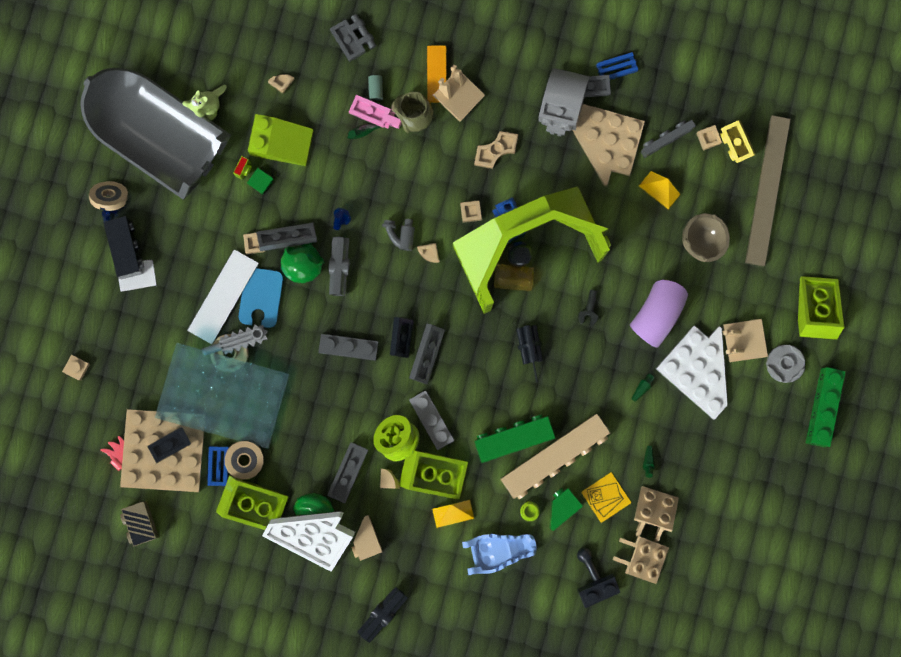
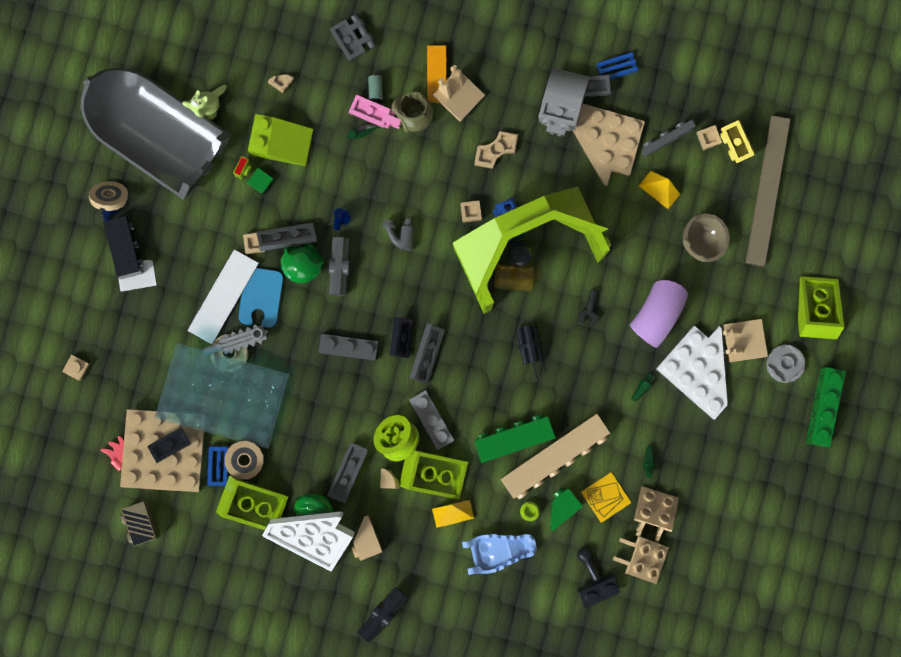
(429, 252): tan tile -> none

